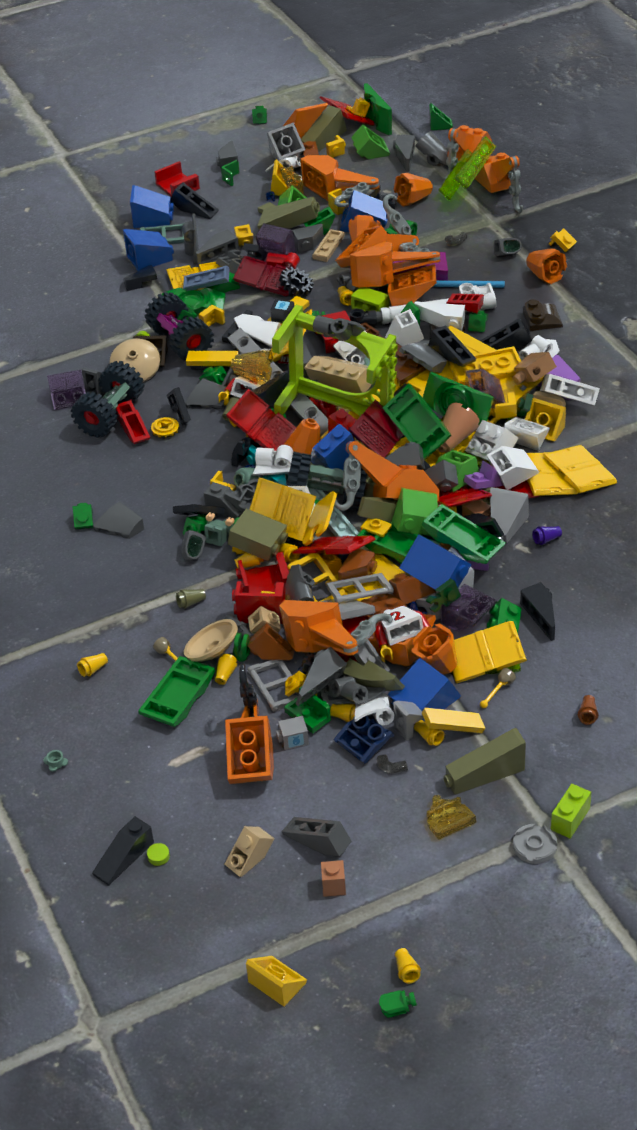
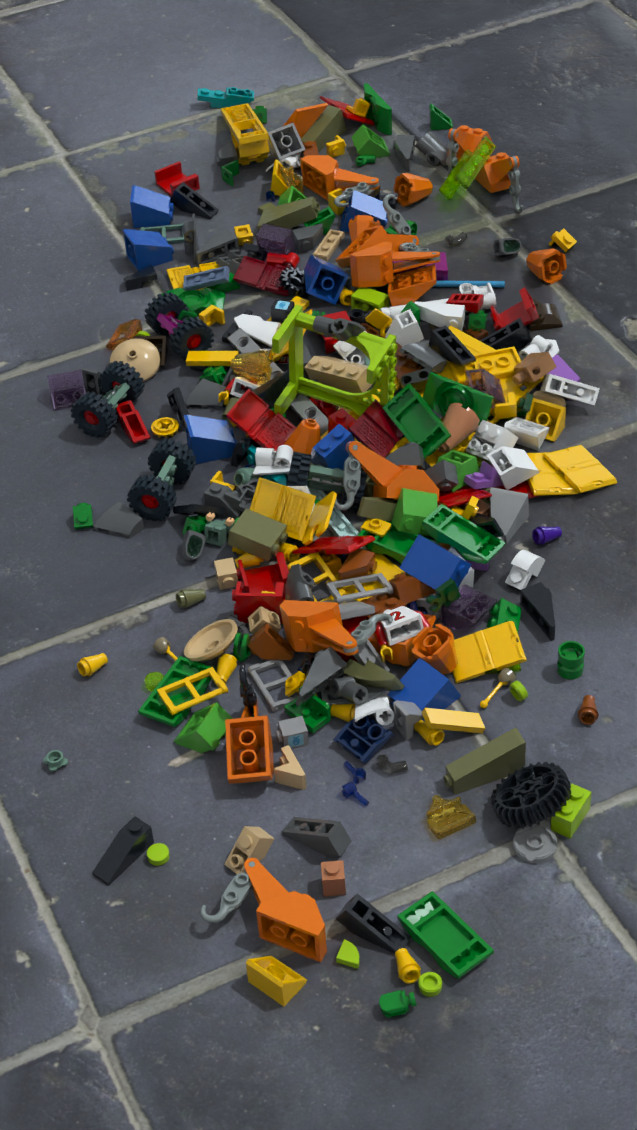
(131, 328): none -> clear orange tile
(153, 680): none -> clear neon green tile
(154, 496): none -> black plate
(162, 692): none -> yellow window
(204, 729): none -> bright green slope
(209, 438): none -> blue slope
(222, 99): none -> teal slope
(226, 573): none -> tan brick
(250, 145): none -> yellow piece
(282, 916): none -> orange slope
(290, 771): none -> tan slope
(324, 279): none -> blue slope
(348, 955): none -> lime tile
(350, 789): none -> clear blue hand
(356, 772): none -> clear blue hand
(364, 159): none -> green arm
(372, 925): none -> black slope
(379, 320): none -> yellow bracket
(417, 379): none -> pearl dark grey leg
(430, 984): none -> lime tile
(444, 935): none -> green slope
(470, 510): none -> yellow bracket
(479, 335): none -> reddish brown tile
(518, 691): none -> lime tile
(524, 566): none -> white brick
(525, 310): none -> red panel
(531, 795): none -> black gear
(570, 660): none -> green wheel

